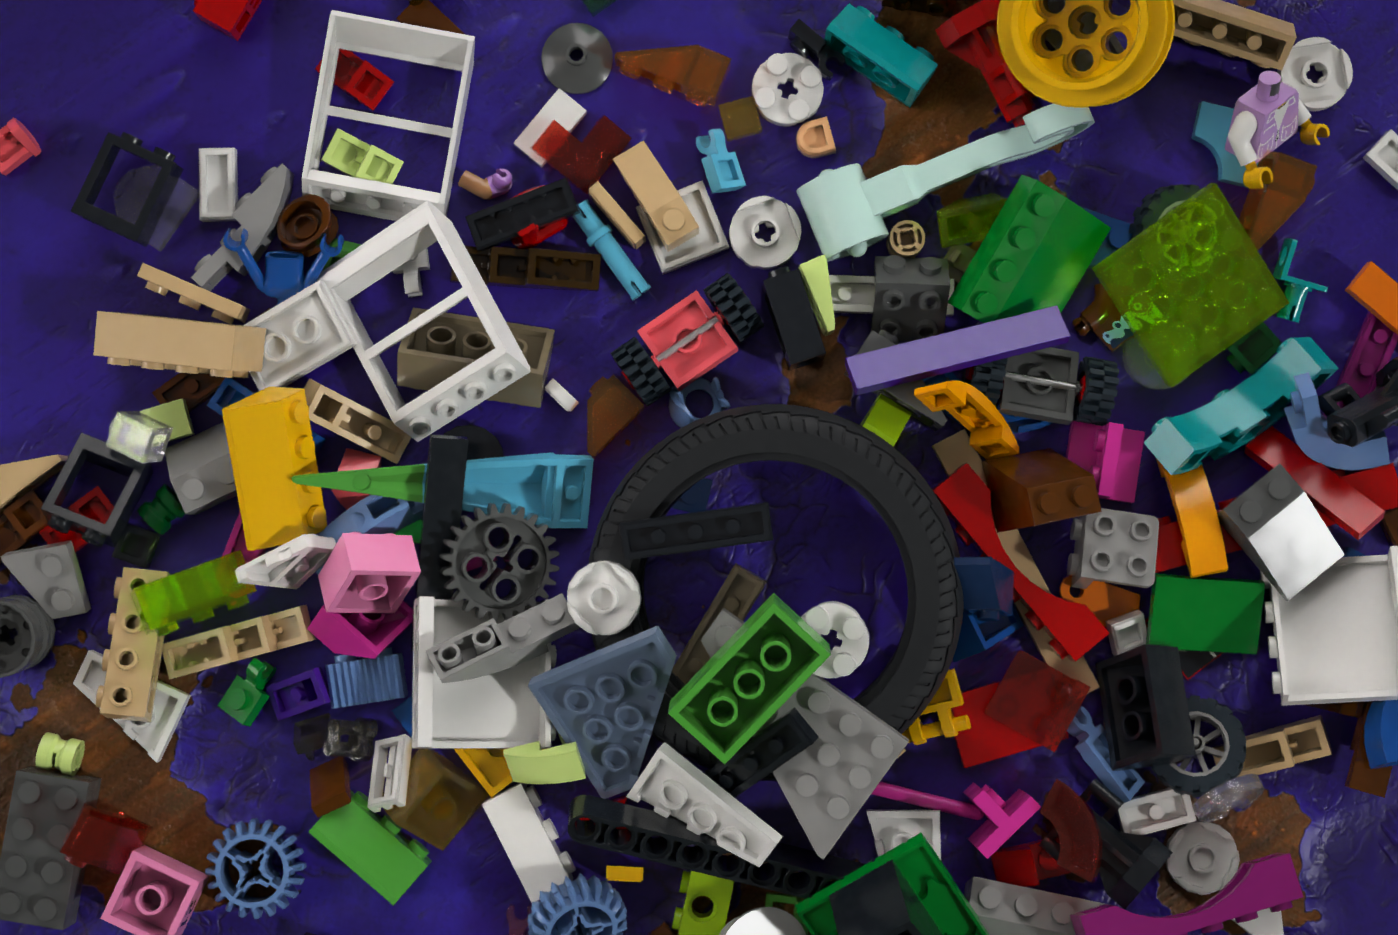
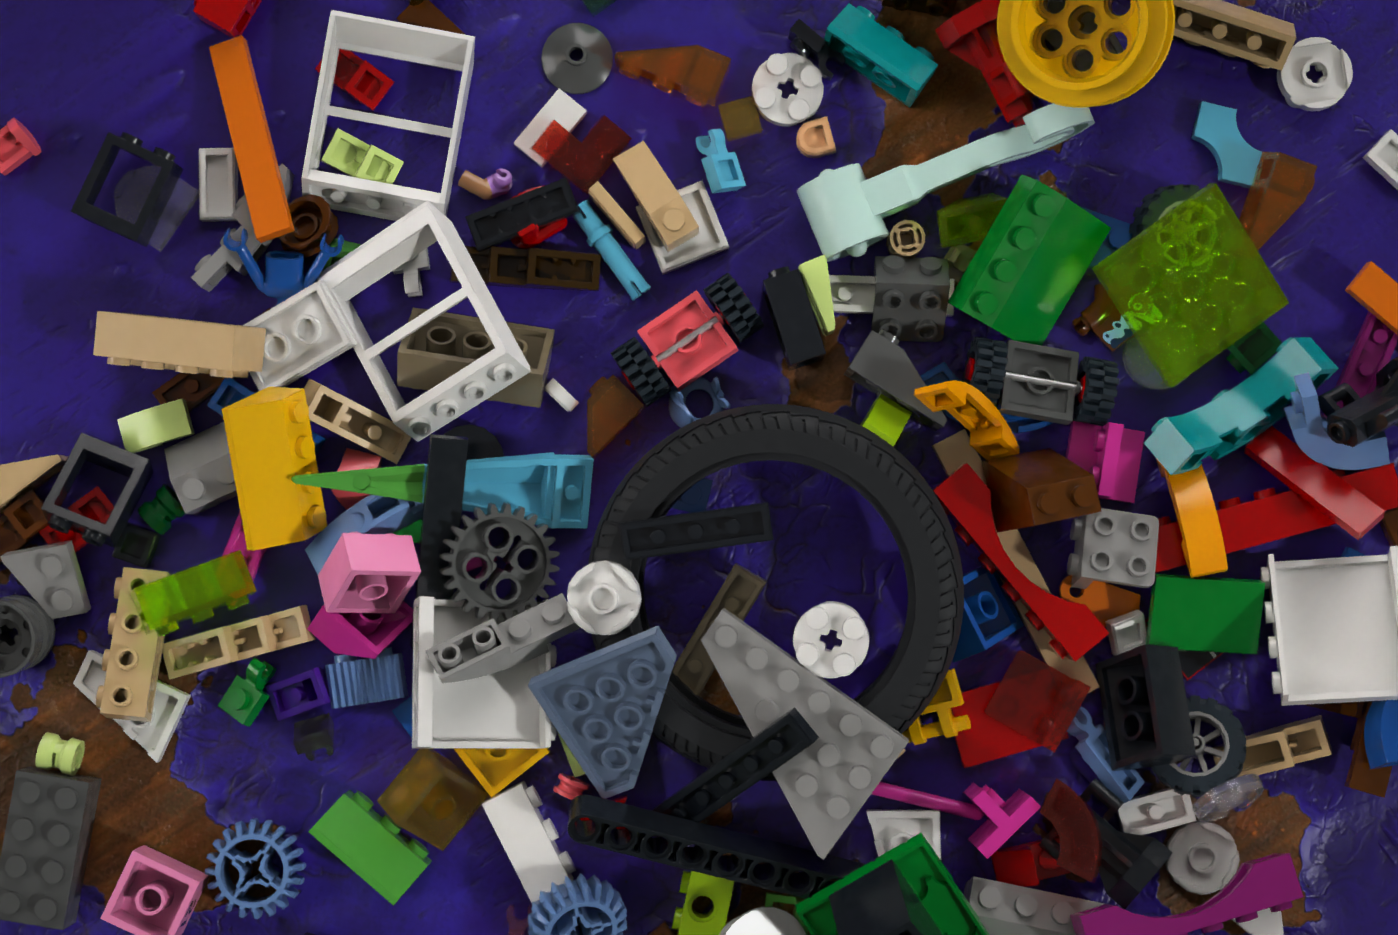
(103, 839): clear red brick -> none
(139, 436): clear brick -> none
(192, 295): tan plate -> none
(251, 139): none -> orange tile
(289, 563): white wing -> none
(330, 786): reddish brown tile -> none
(360, 739): clear smoke piece -> none
(394, 771): white tile -> none
(548, 766): yellowish green slope -> none
(570, 786): none -> coral bush
(624, 873): yellow tile -> none
(689, 795): white wing -> none
(749, 678): bright green brick -> none
(775, 214): white plate -> none
(956, 350): tile -> none
(985, 587): dark blue slope -> none
(1264, 121): torso -> none
(1281, 532): slope -> none
(1296, 288): teal bracket -> none

